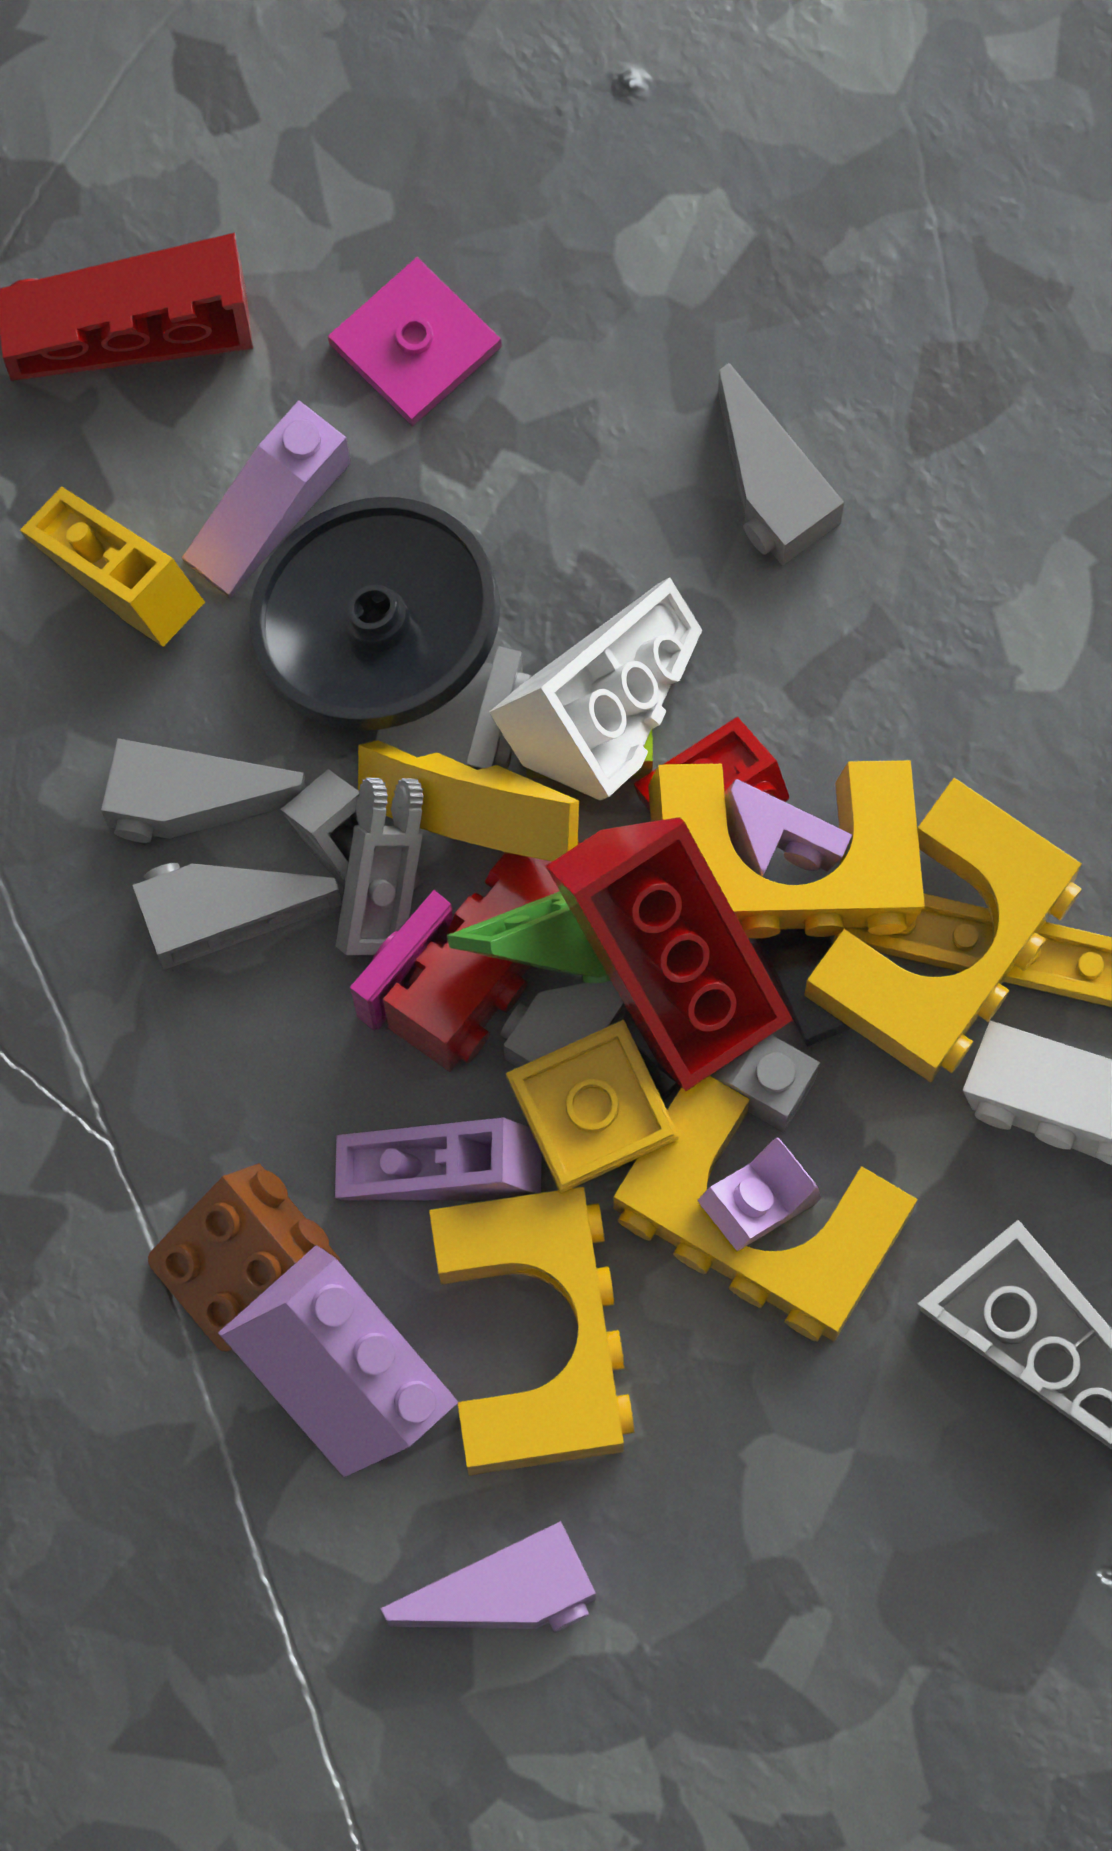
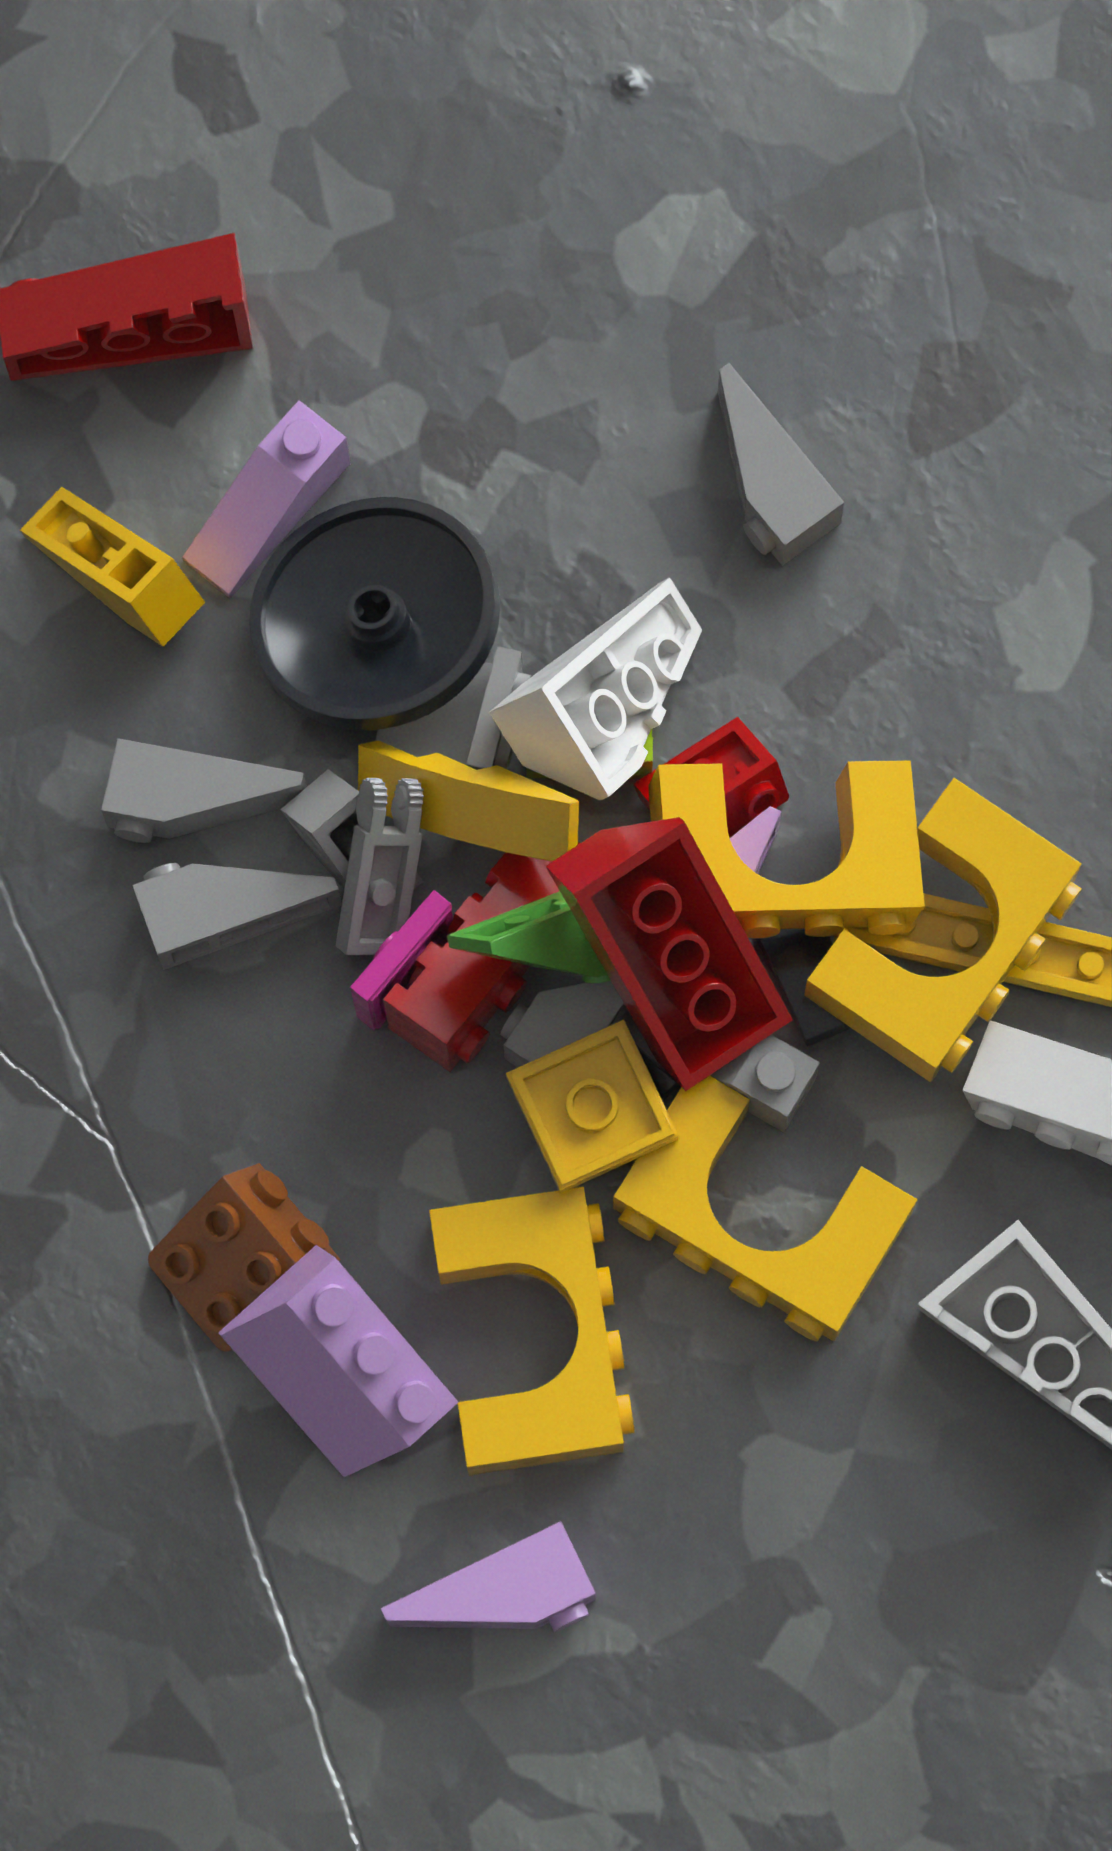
(414, 341): dark pink plate -> none
(439, 1162): lavender slope -> none
(760, 1196): lavender slope -> none
(762, 823): lavender slope -> none

